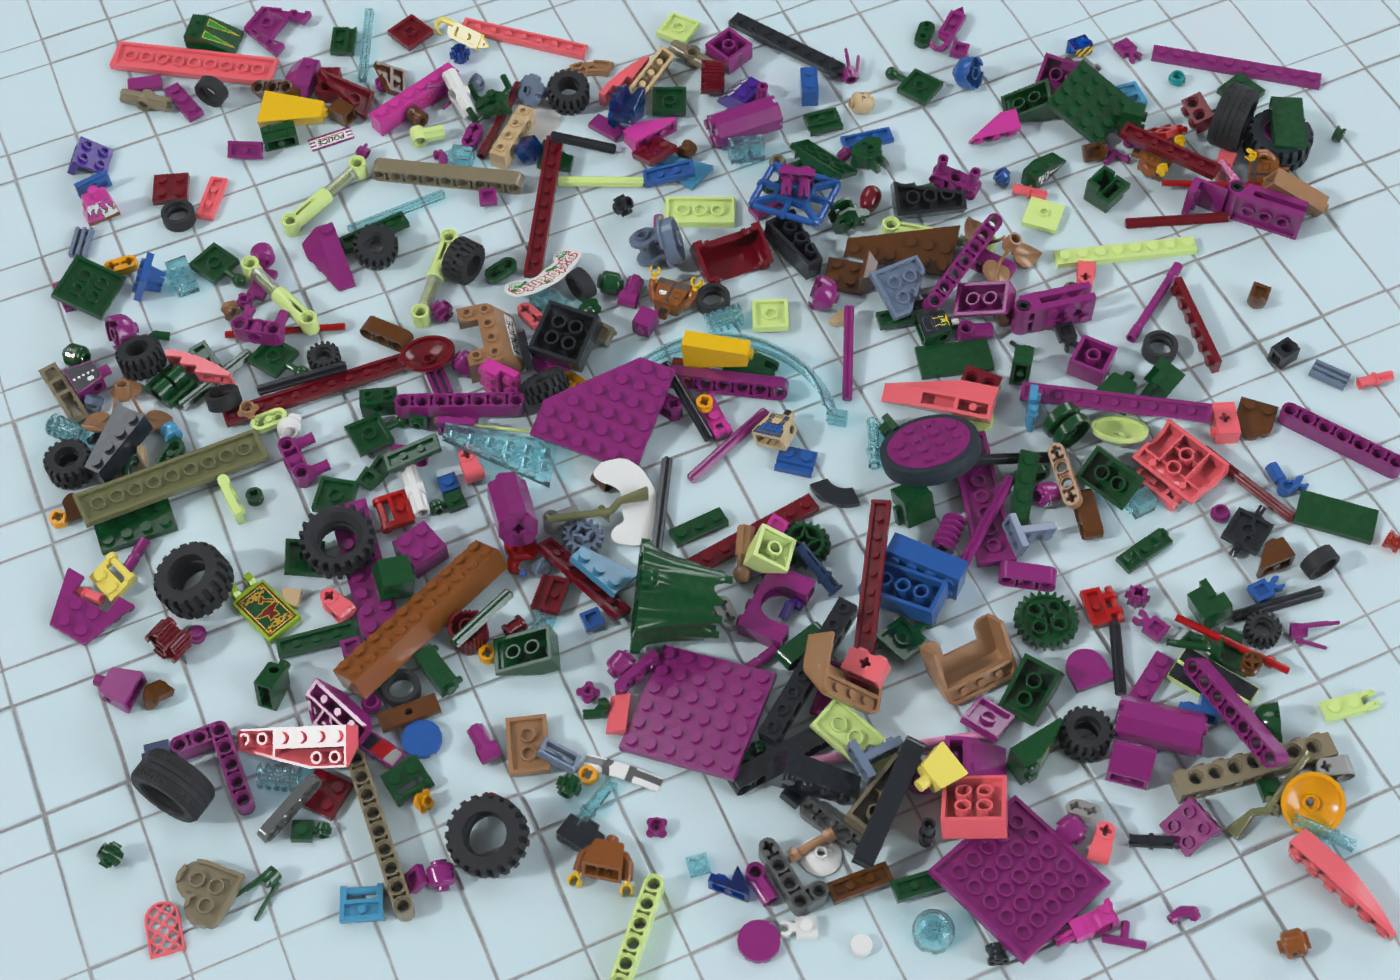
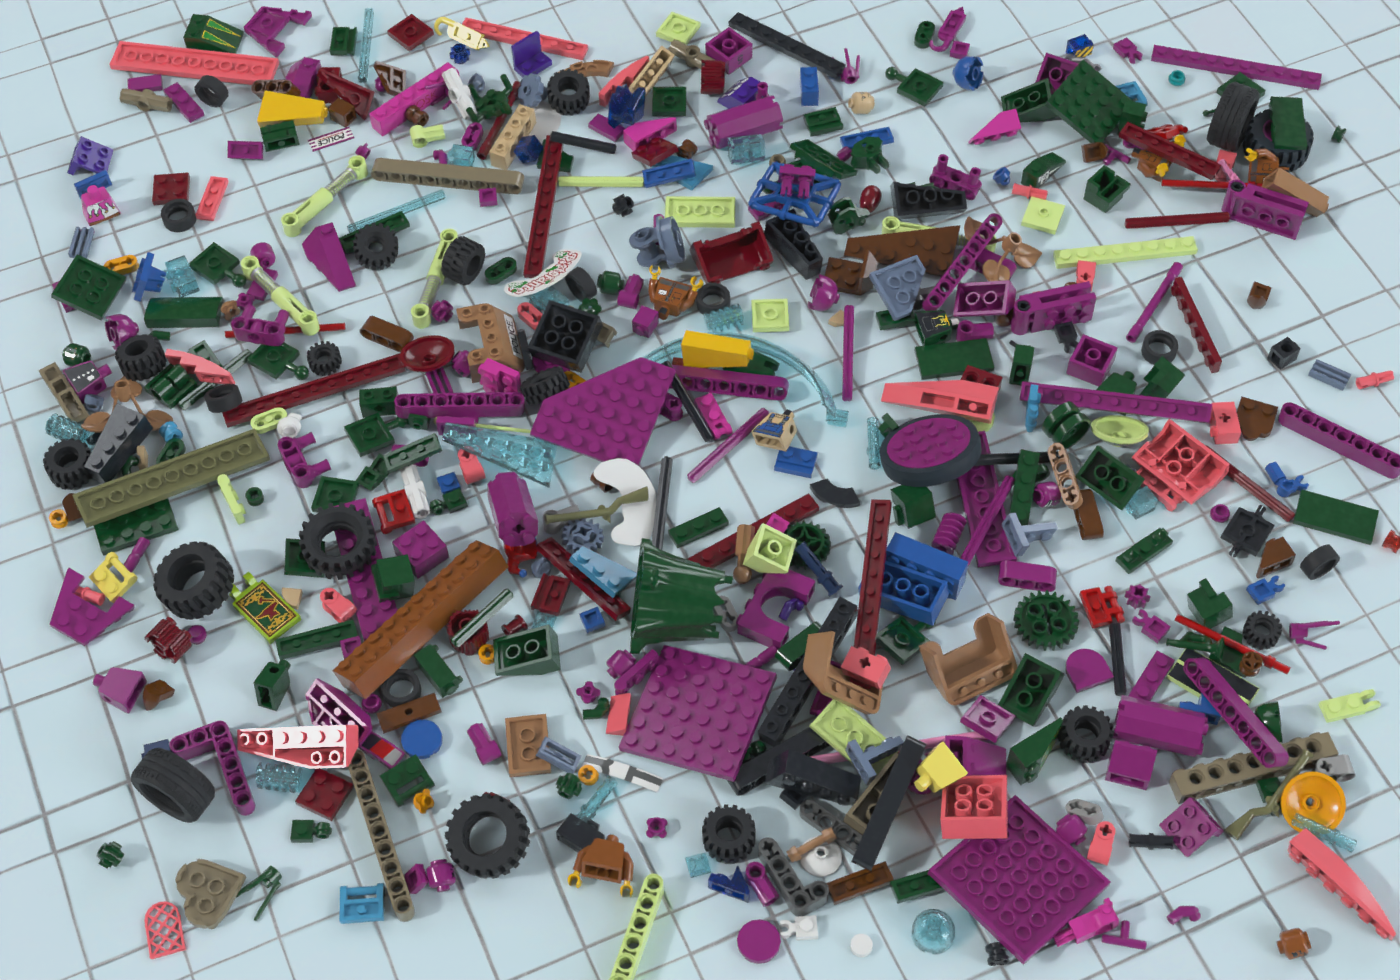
(183, 312): none -> dark green slope
(245, 406): medium nougat plate -> none
(289, 808): dark grey beam -> none
(302, 378): black axle -> none
(528, 55): none -> dark purple bracket
(704, 408): light orange bush -> none
(733, 849): none -> black tyre
(928, 833): black pin -> none
(1200, 111): dark red brick -> none
(1205, 195): magenta bracket -> none
(1279, 603): black axle -> none

